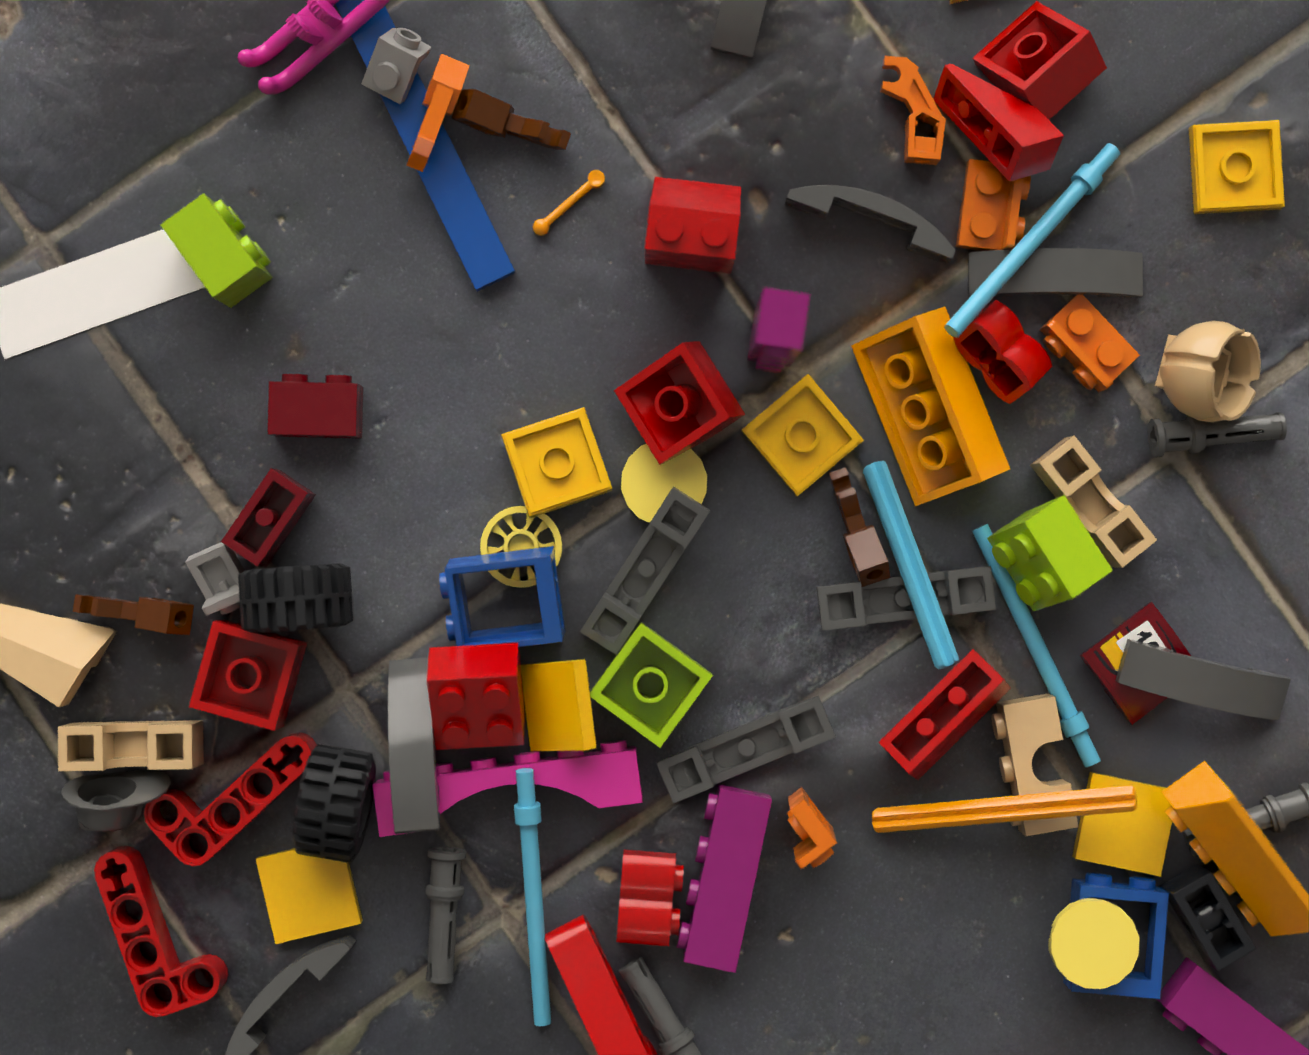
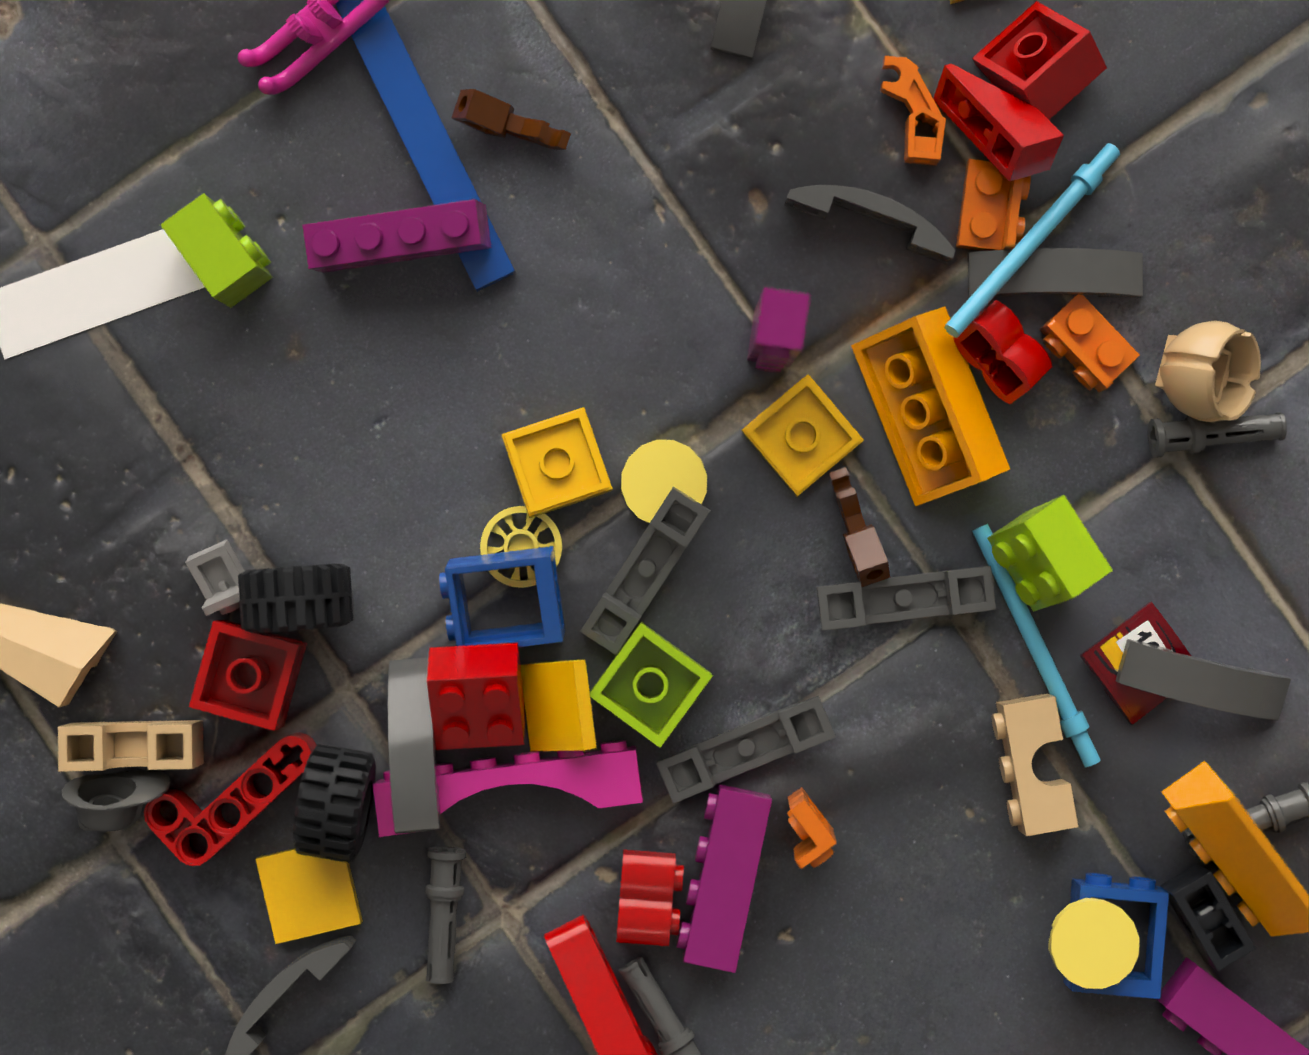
(149, 613): reddish brown piece -> none
(152, 929): red beam -> none
(268, 518): dark red brick -> none
(315, 408): dark red brick -> none
(395, 63): light grey bracket -> none
(397, 236): none -> magenta brick
(441, 100): orange piece -> none
(528, 815): medium azure bar -> none
(595, 180): light orange hinge -> none
(679, 401): red slope -> none
(693, 225): red slope -> none
(910, 565): medium azure axle -> none
(945, 714): red brick -> none
(1005, 809): light orange axle -> none
(1112, 525): tan arch -> none
(1126, 839): yellow tile -> none
(1236, 167): yellow tile -> none

